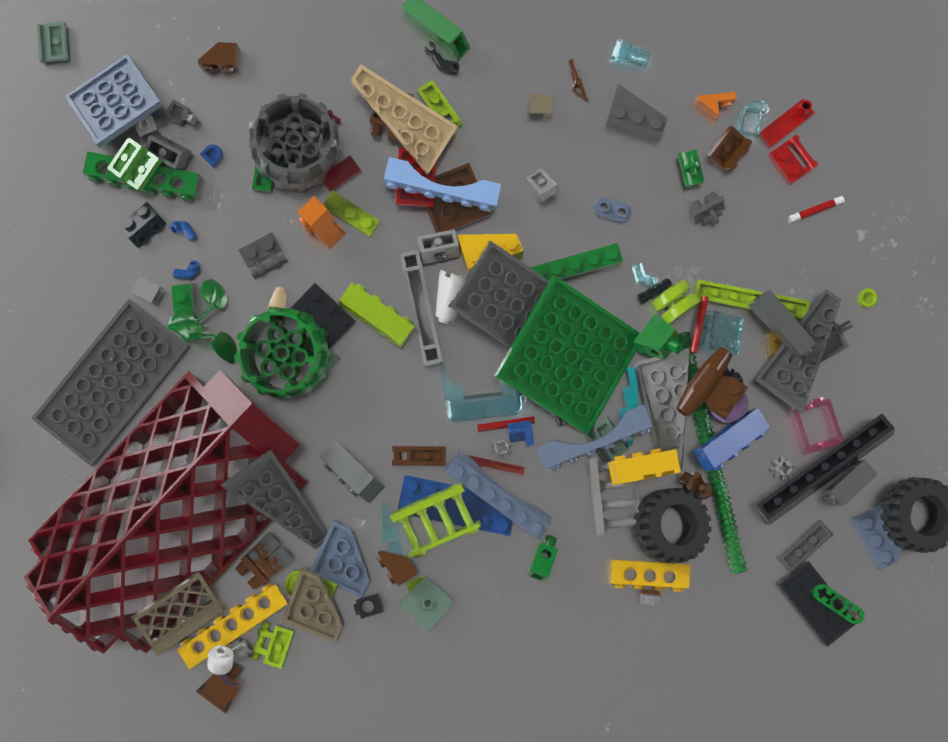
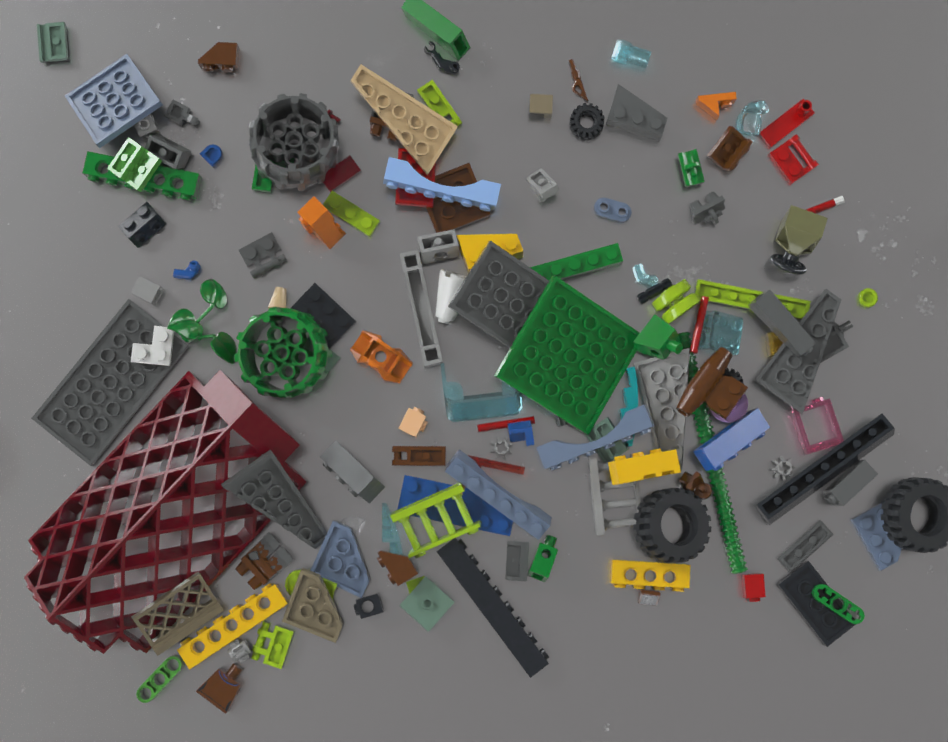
(152, 683): none -> bright green beam
(159, 352): none -> white plate
(184, 228): blue arm -> none
(185, 297): green torso -> none
(220, 660): white head -> none
(376, 315): lime brick -> none
(396, 362): none -> orange piece
(413, 422): none -> light nougat brick
(492, 607): none -> black brick
(517, 561): none -> dark grey hinge
(587, 110): none -> black tyre
(753, 586): none -> red brick
(799, 236): none -> olive piece

